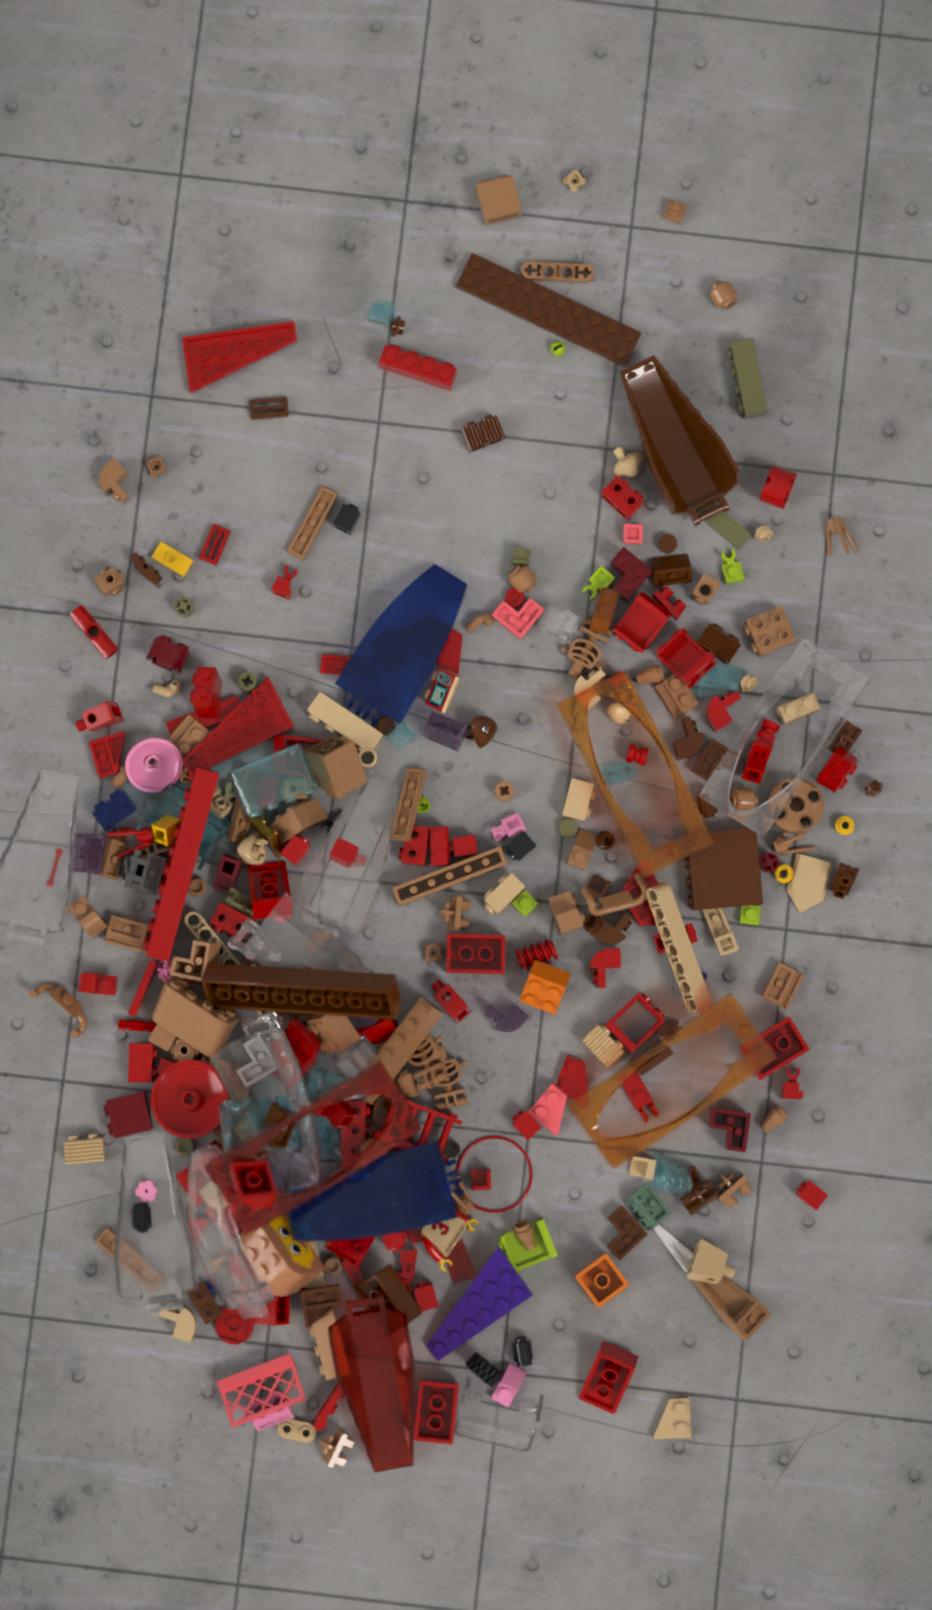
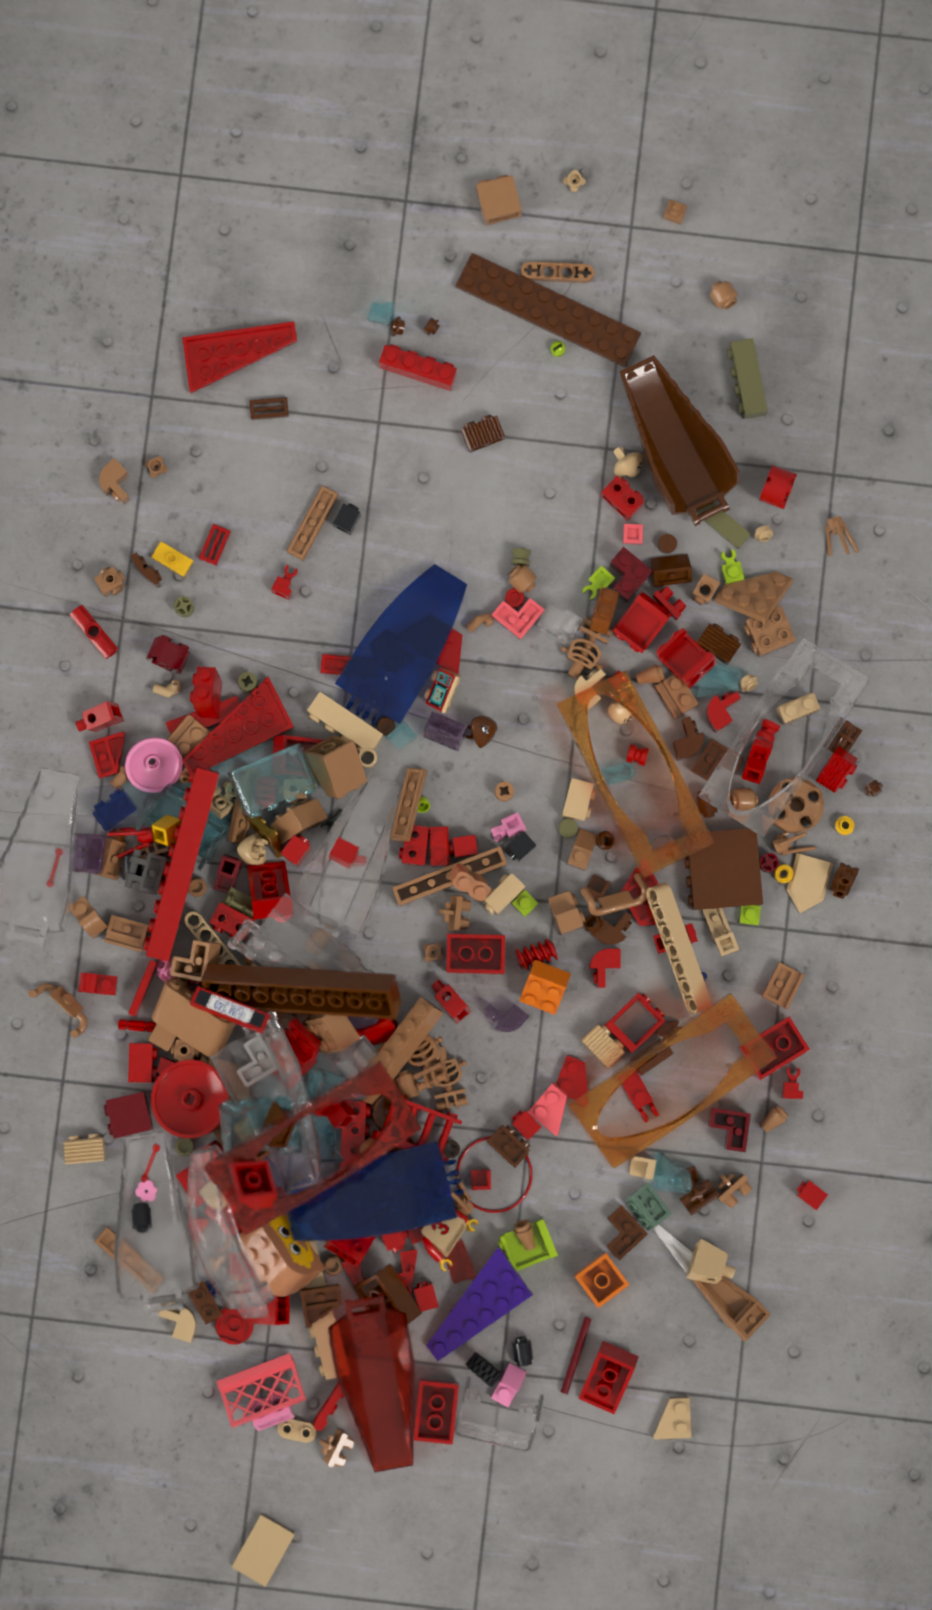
(156, 1147): none -> red hinge
(230, 1010): none -> tile
(263, 1550): none -> tan tile
(431, 326): none -> reddish brown plate
(469, 882): none -> nougat brick
(509, 1146): none -> reddish brown bracket
(576, 1355): none -> dark red bar
(755, 596): none -> medium nougat plate

